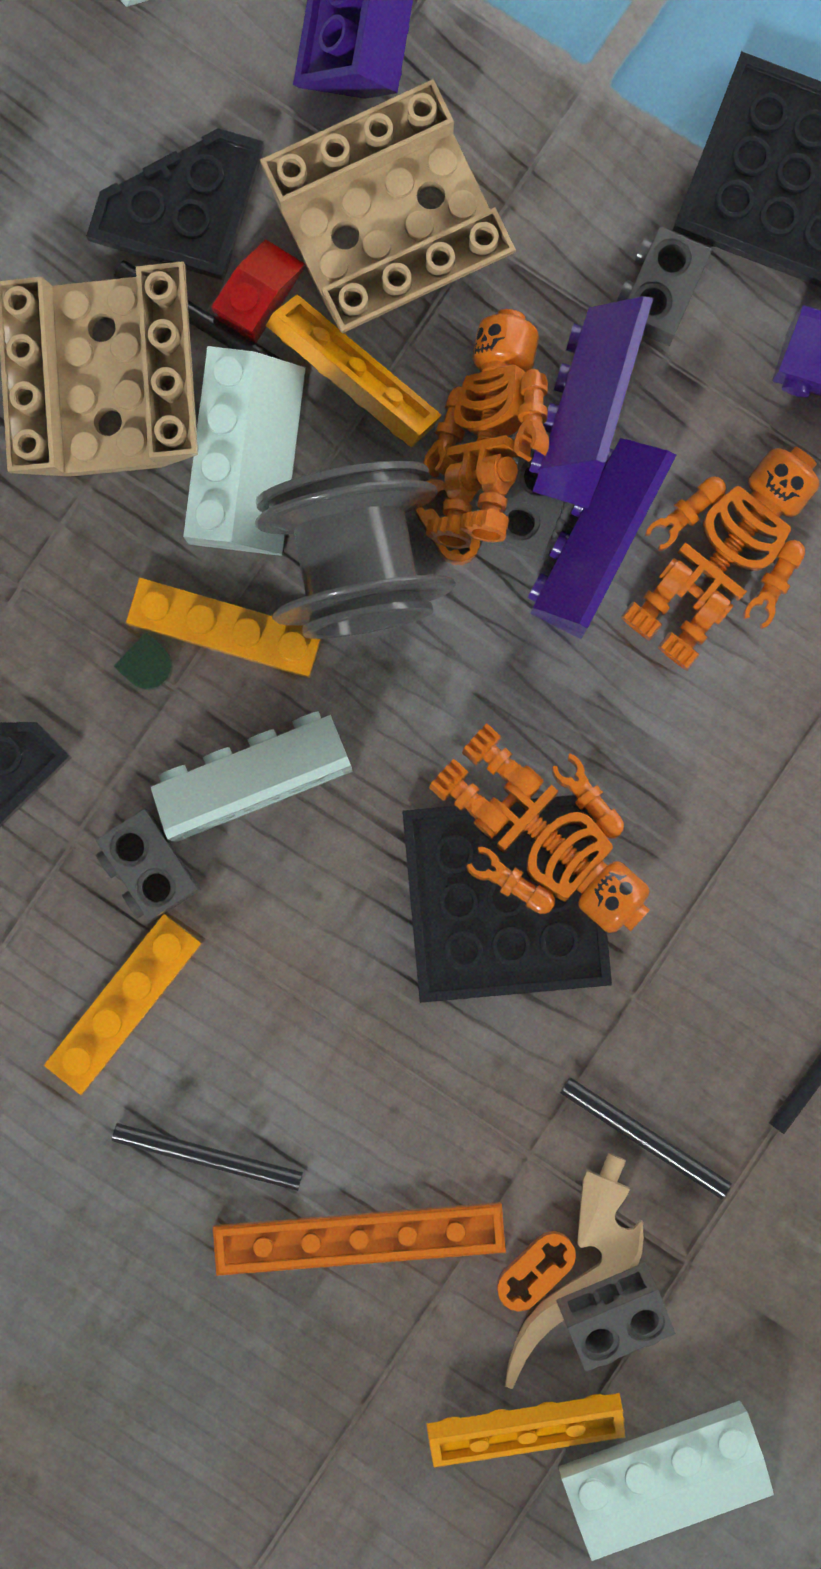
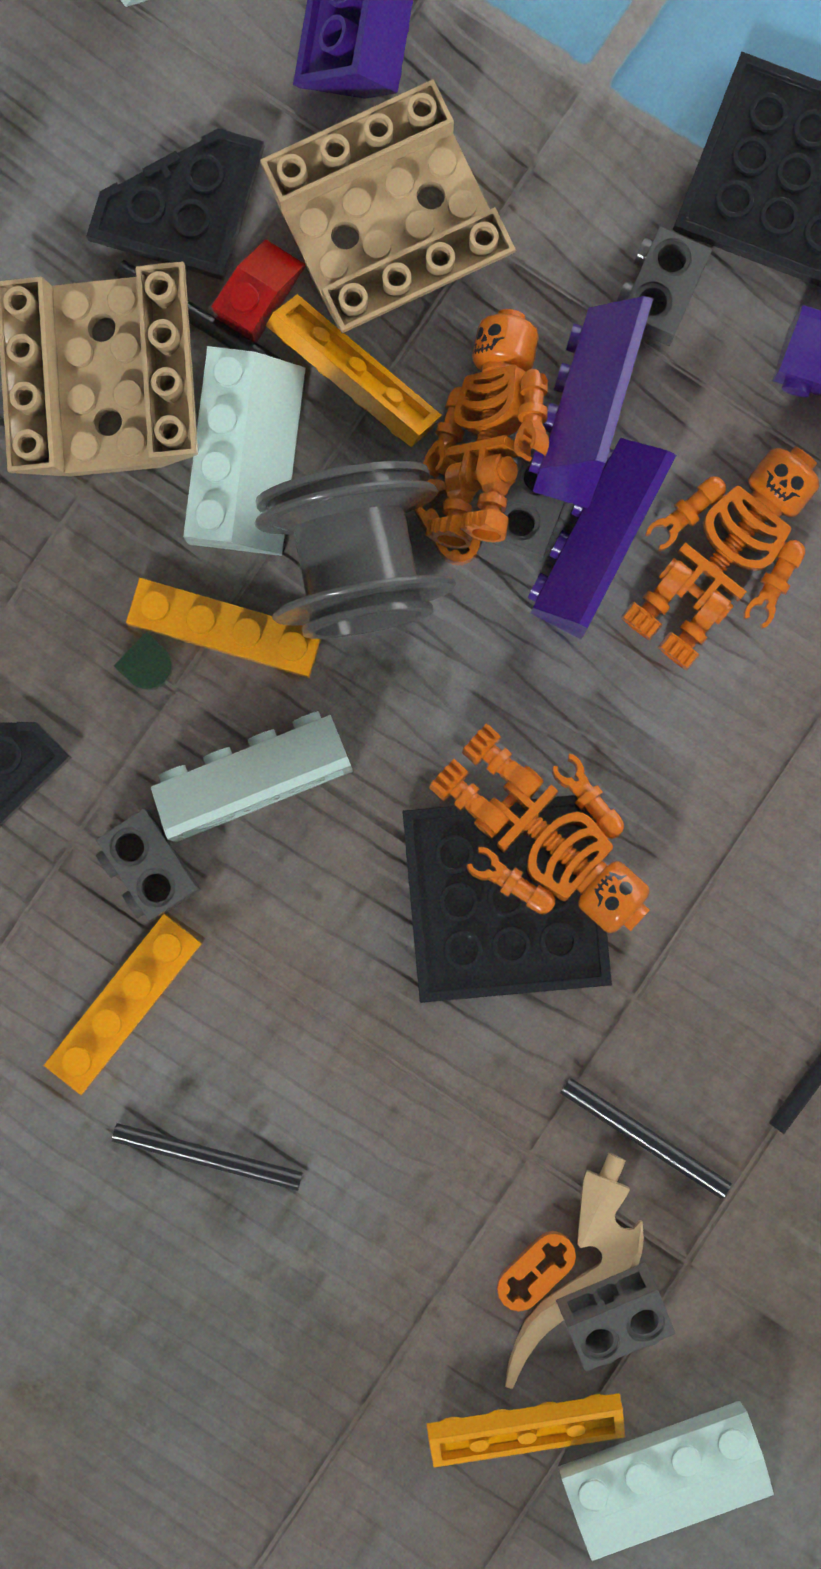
(359, 1238): orange tile -> none

